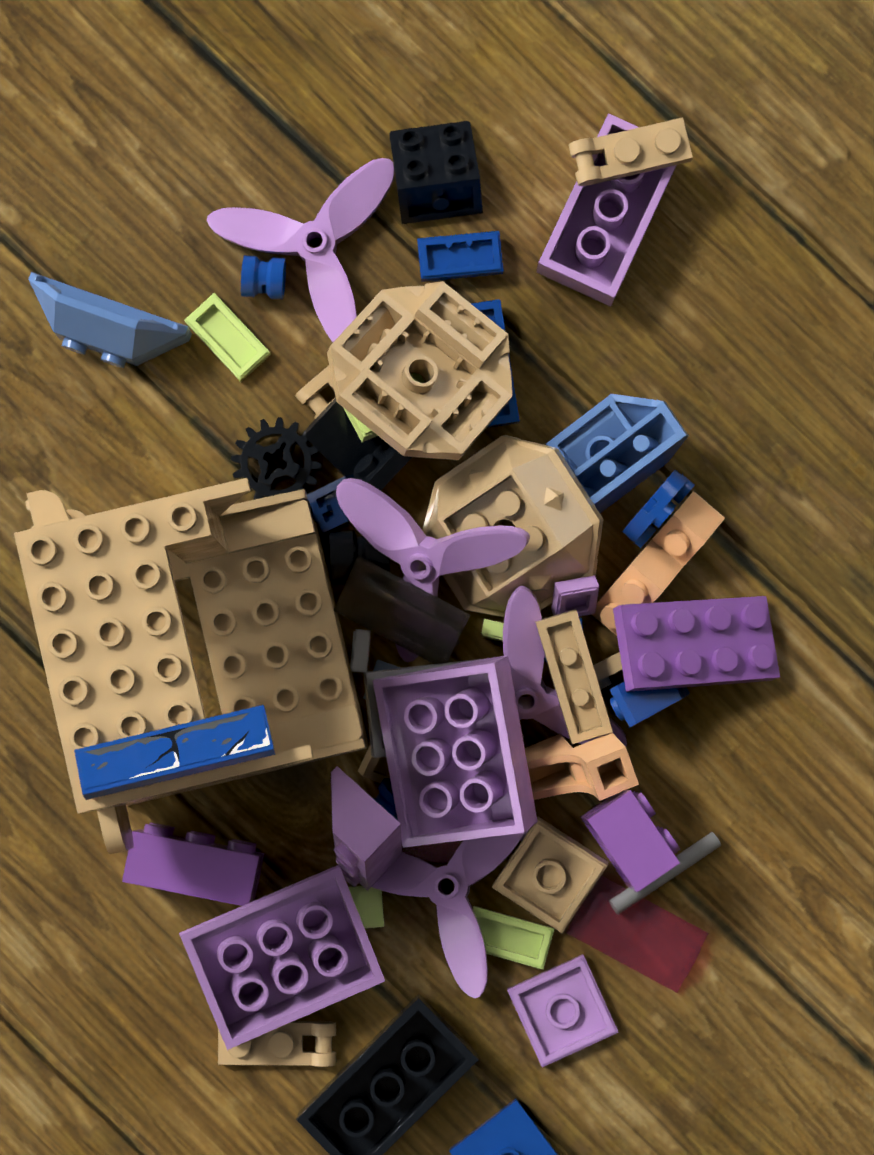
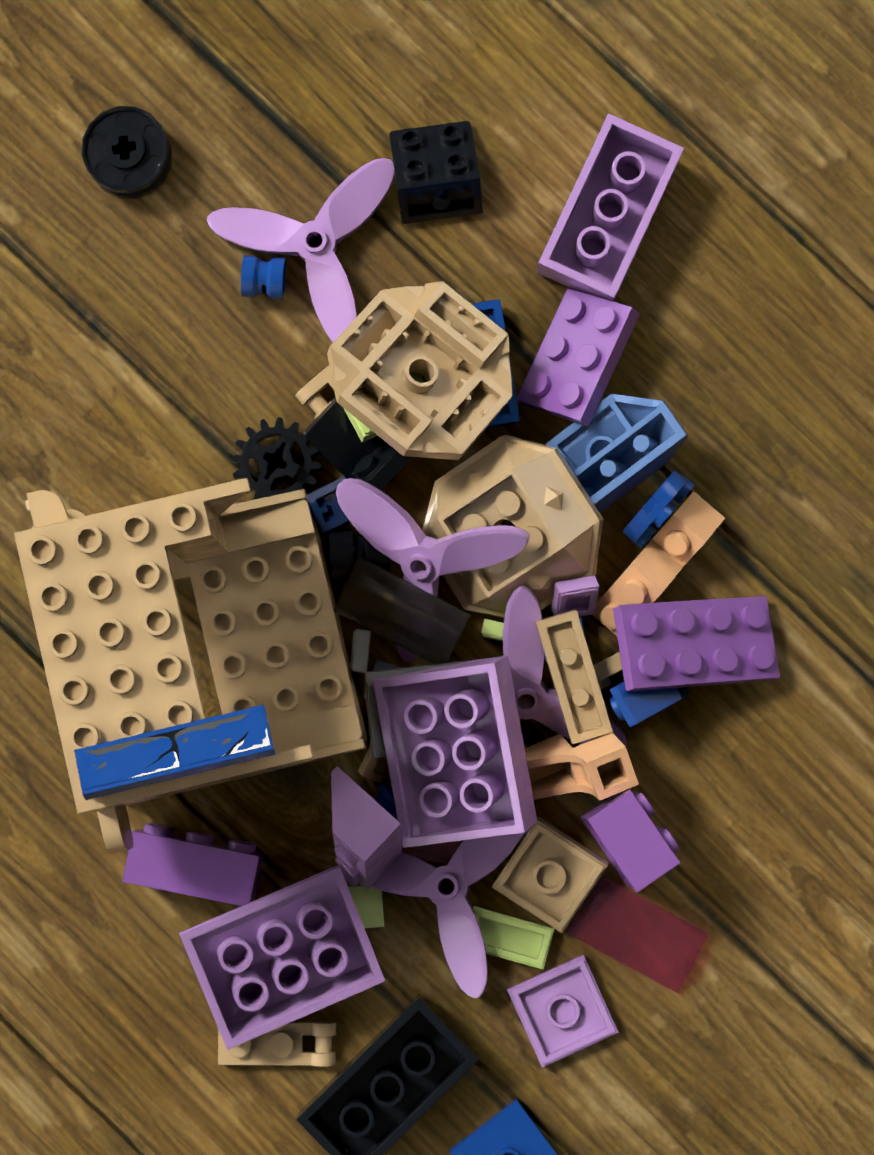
(105, 325): medium blue wedge -> none
(106, 142): none -> black wheel
(227, 337): yellowish green tile -> none
(460, 256): blue plate -> none
(578, 356): none -> medium lavender plate
(632, 152): tan plate -> none
(686, 858): light grey bar -> none

